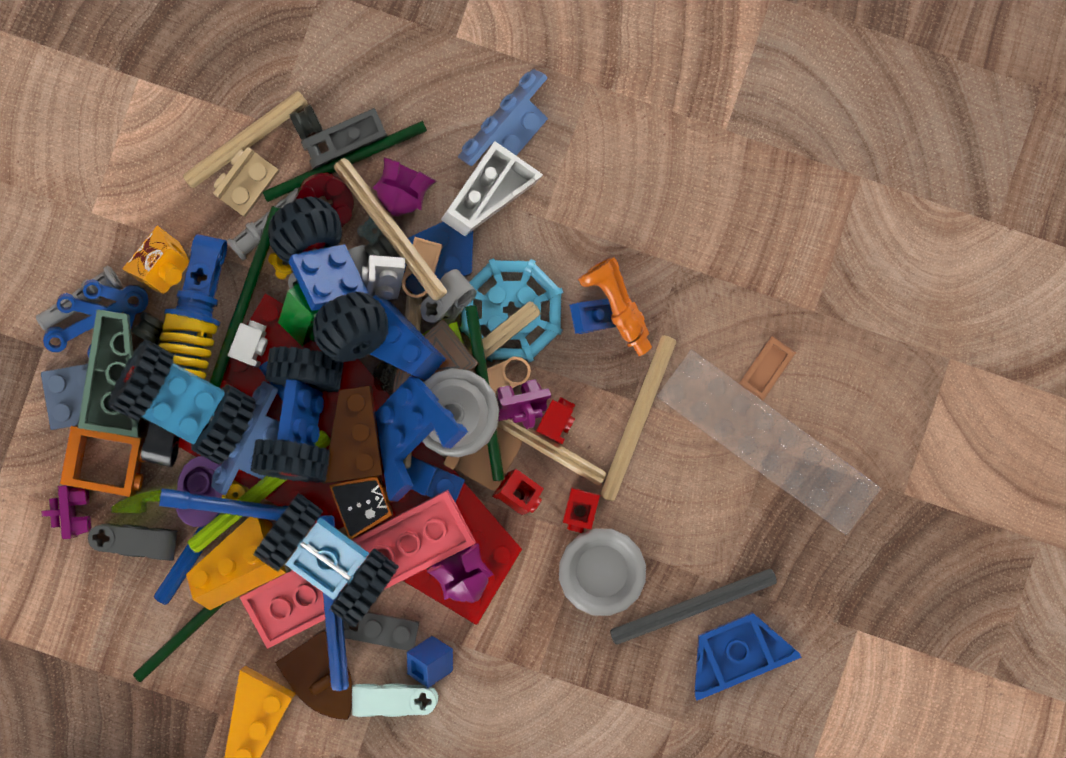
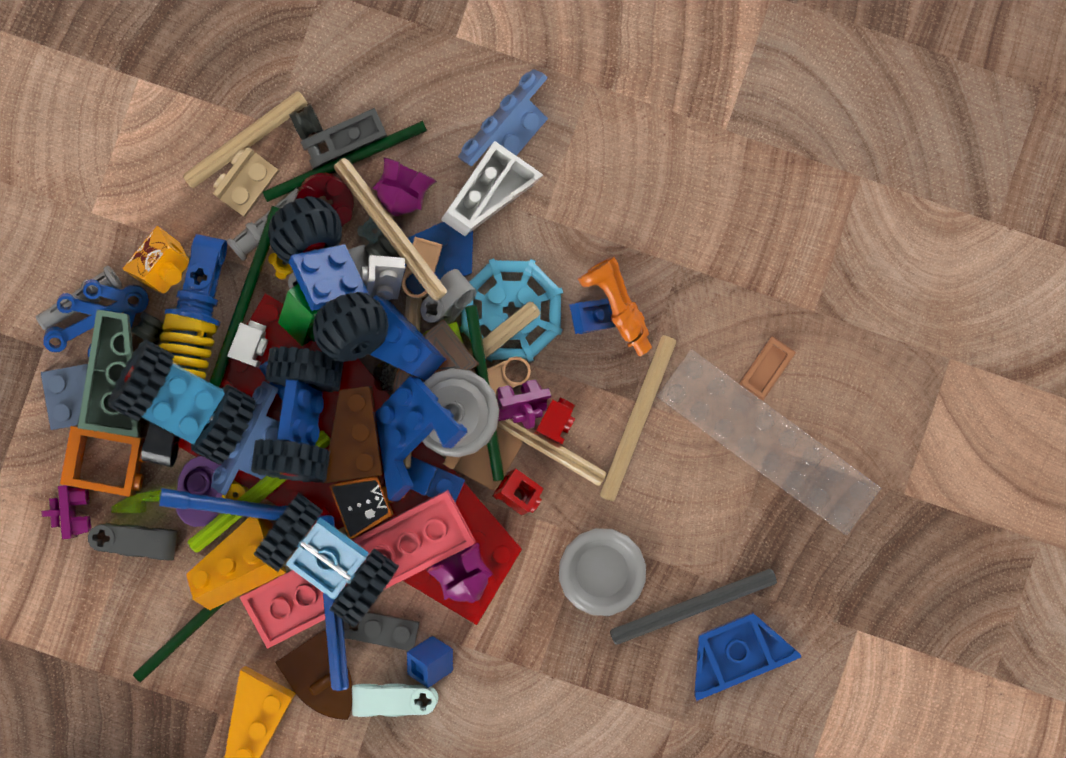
(177, 573): blue axle -> none
(586, 499): red brick -> none

